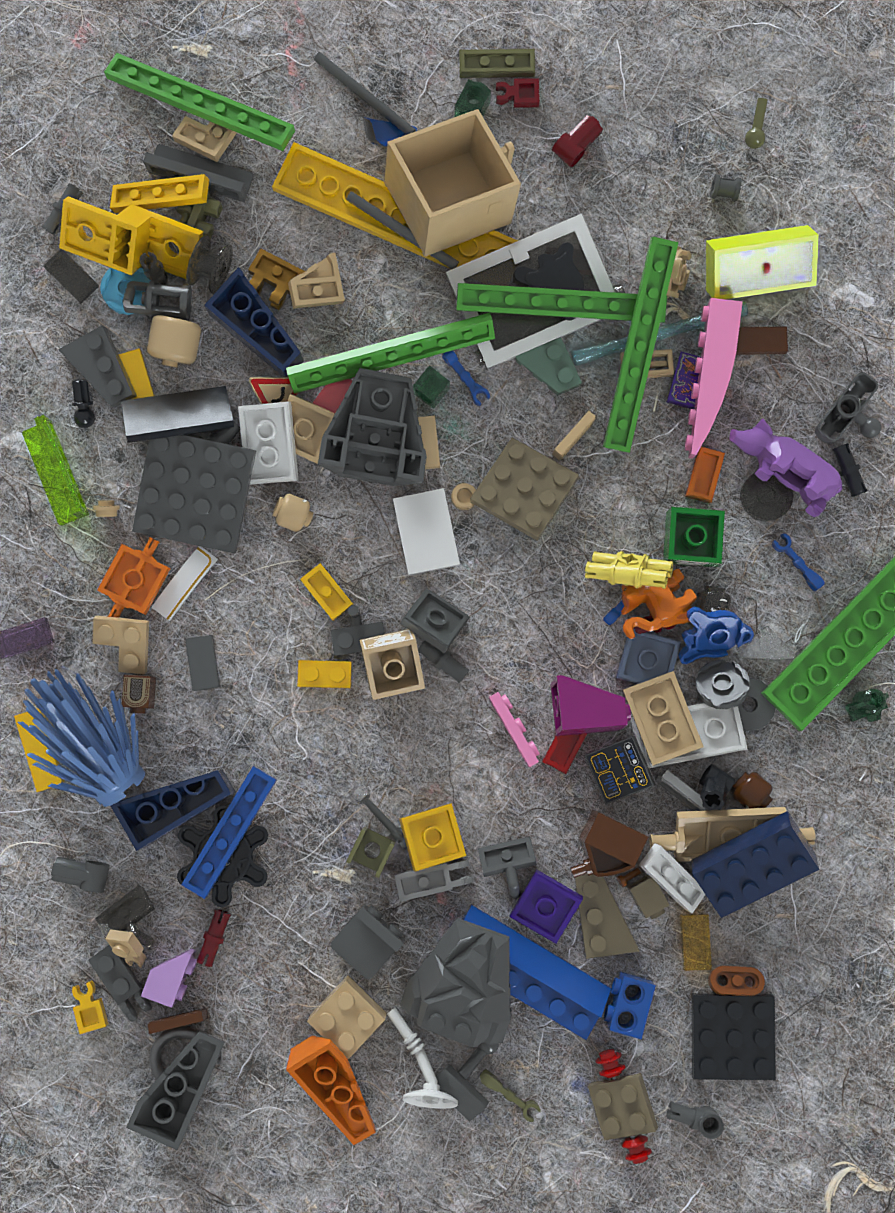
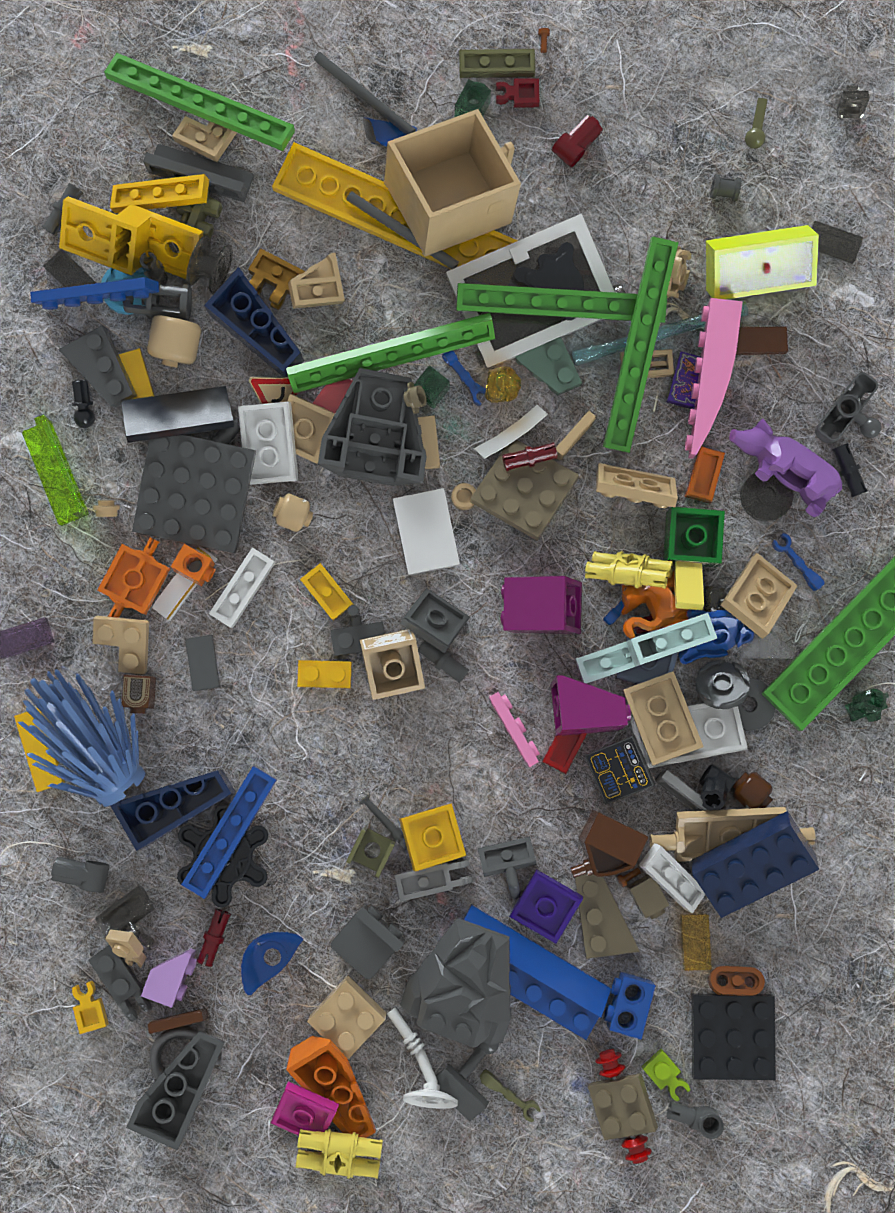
(95, 293): none -> blue plate
(186, 557): none -> orange brick
(242, 588): none -> white plate
(254, 968): none -> blue piece
(303, 1110): none -> dark pink tile
(339, 1153): none -> light yellow pin
(415, 397): none -> dark tan plate
(502, 385): none -> clear yellow piece
(512, 433): none -> white sticker
(529, 456): none -> dark red pin
(542, 605): none -> magenta slope
(544, 33): none -> dark orange piece
(636, 485): none -> tan plate
(646, 648): none -> light aqua bracket
(664, 1072): none -> lime plate
(688, 585): none -> light yellow tile
(759, 595): none -> tan plate
(837, 242): none -> clear smoke tile
(852, 103): none -> clear smoke tile

